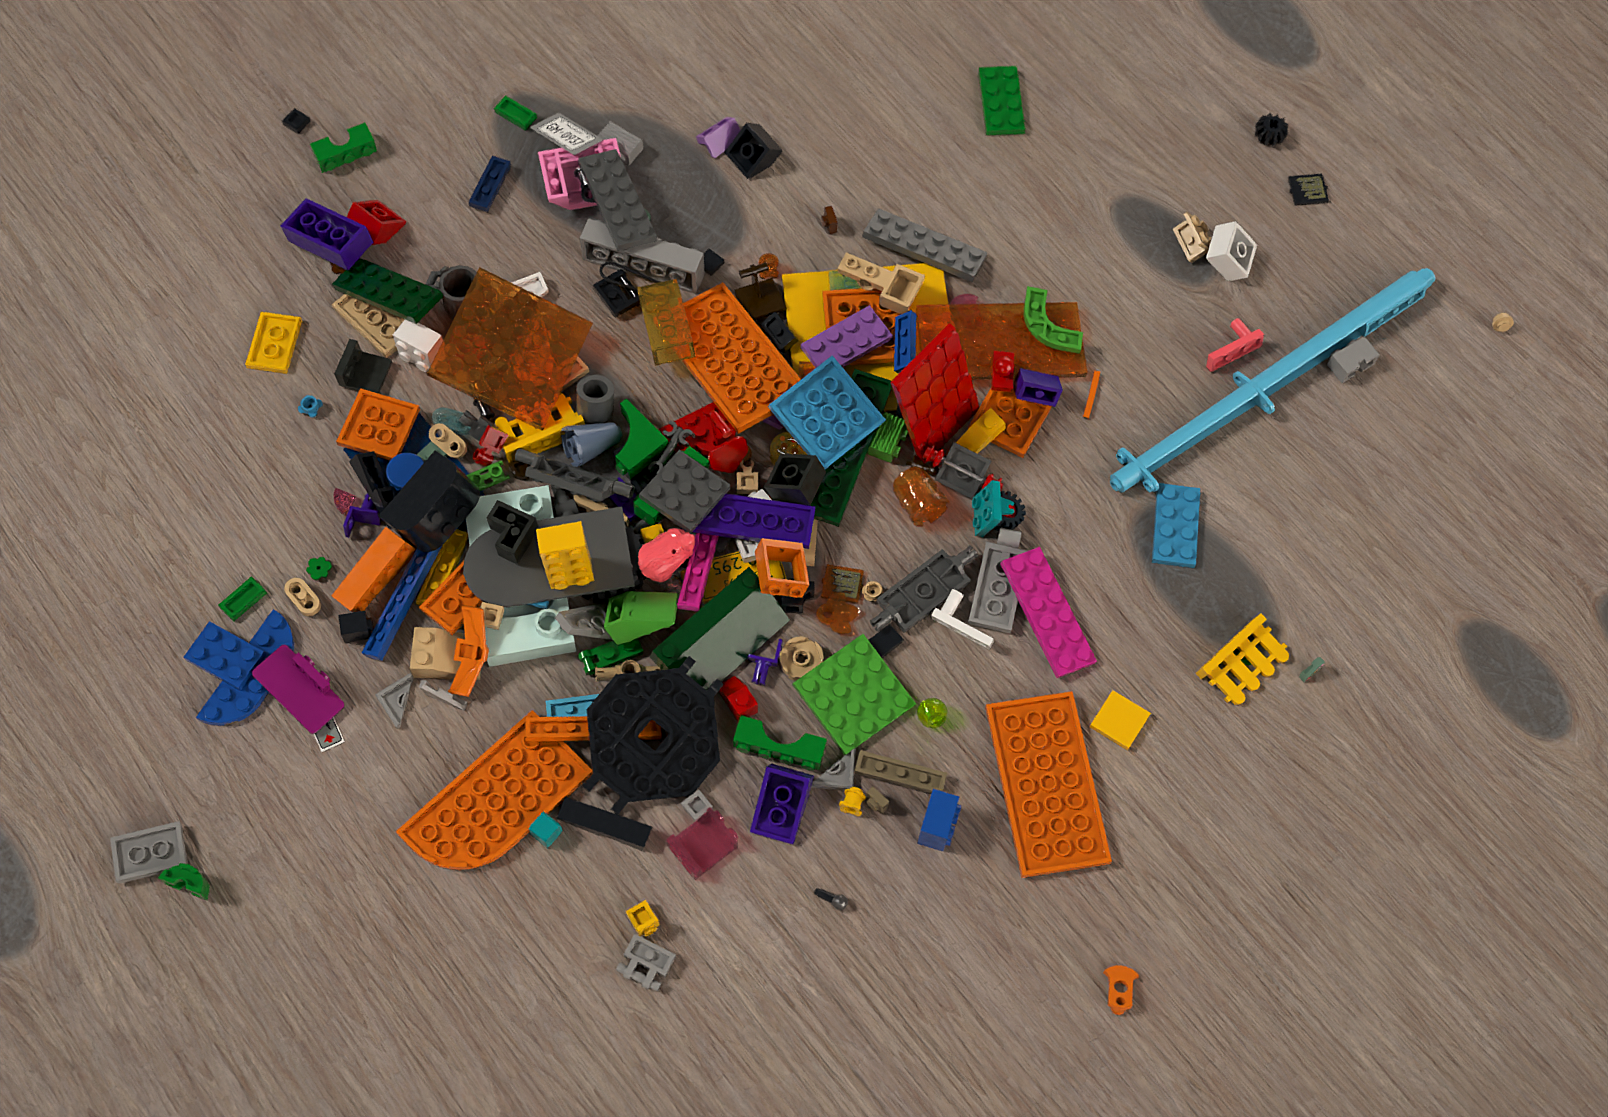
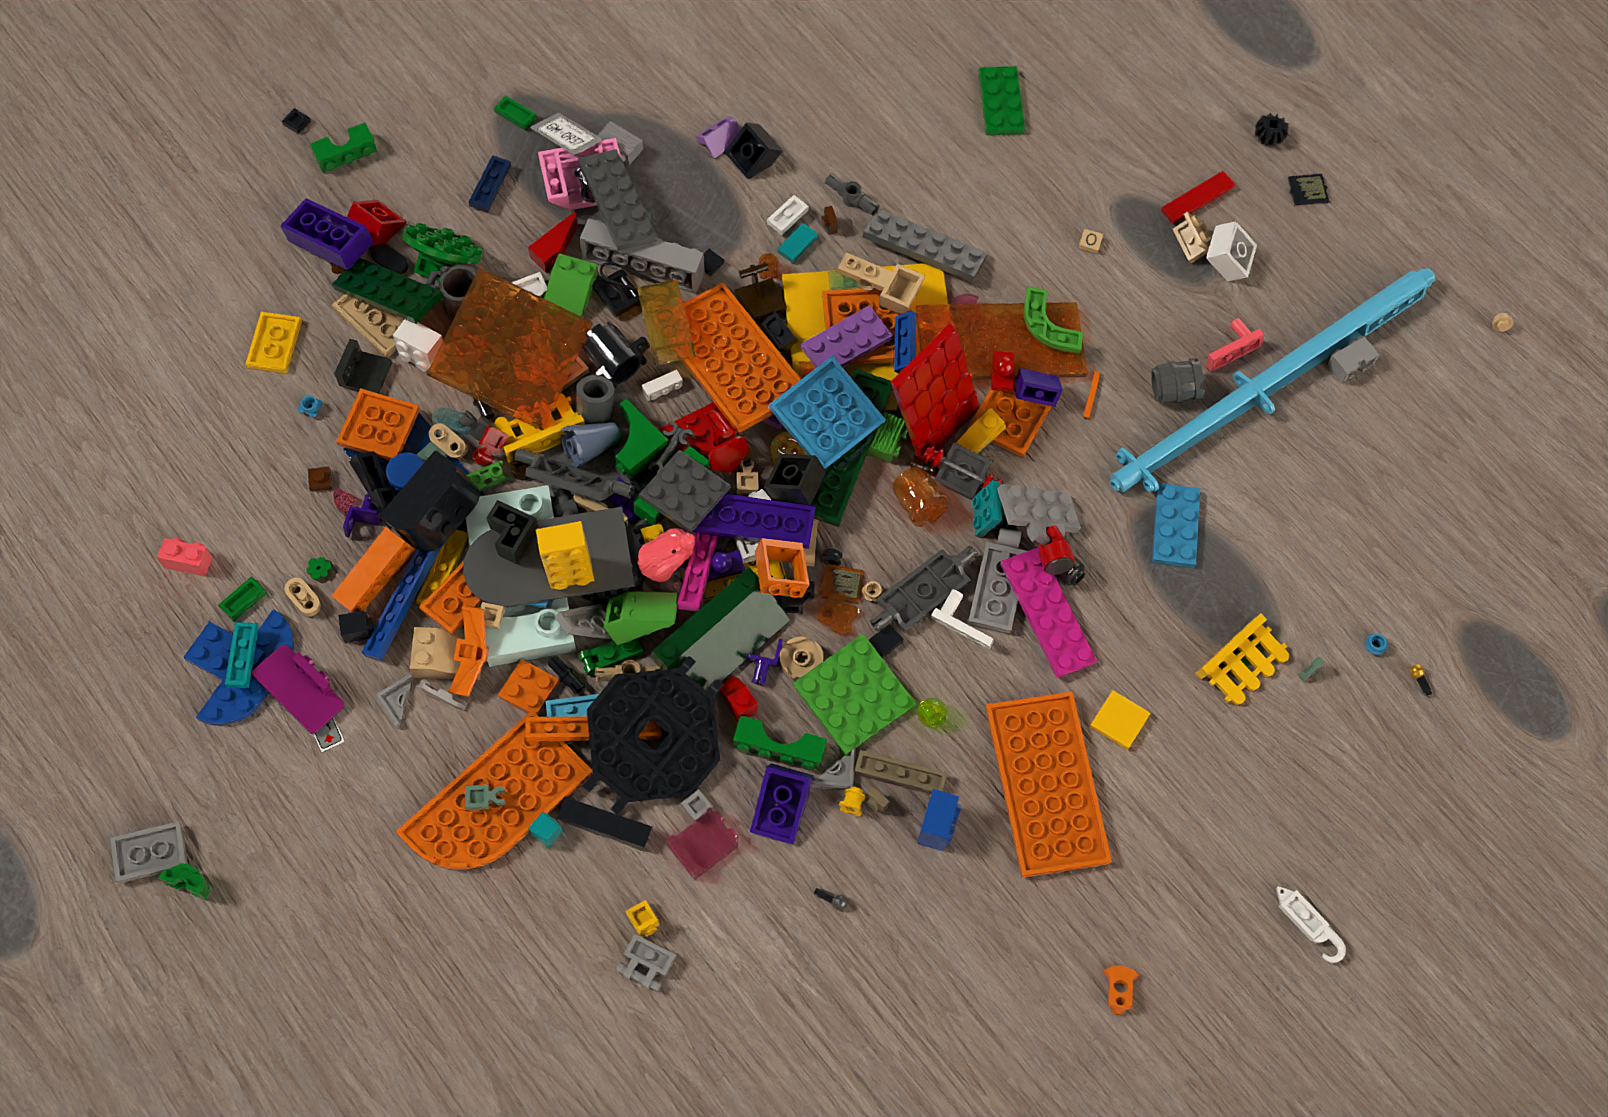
(184, 556): none -> coral brick
(241, 655): none -> teal tile
(319, 478): none -> reddish brown plate
(389, 258): none -> black tile
(440, 248): none -> green bracket
(478, 797): none -> sand green plate
(528, 687): none -> orange plate
(554, 242): none -> red slope
(566, 674): none -> black axle
(572, 283): none -> bright green slope
(614, 354): none -> black container
(662, 385): none -> white piece
(725, 565): none -> dark purple tile
(787, 215): none -> white plate
(797, 243): none -> teal tile
(832, 557): none -> black bush
(846, 189): none -> dark grey pin
(1046, 519): none -> light grey plate
(1073, 575): none -> pearl dark grey head
(1090, 241): none -> tan tile
(1178, 381): none -> dark grey piece
(1198, 197): none -> red tile
(1309, 921): none -> white plate
(1380, 640): none -> dark azure plate
(1417, 671): none -> piece

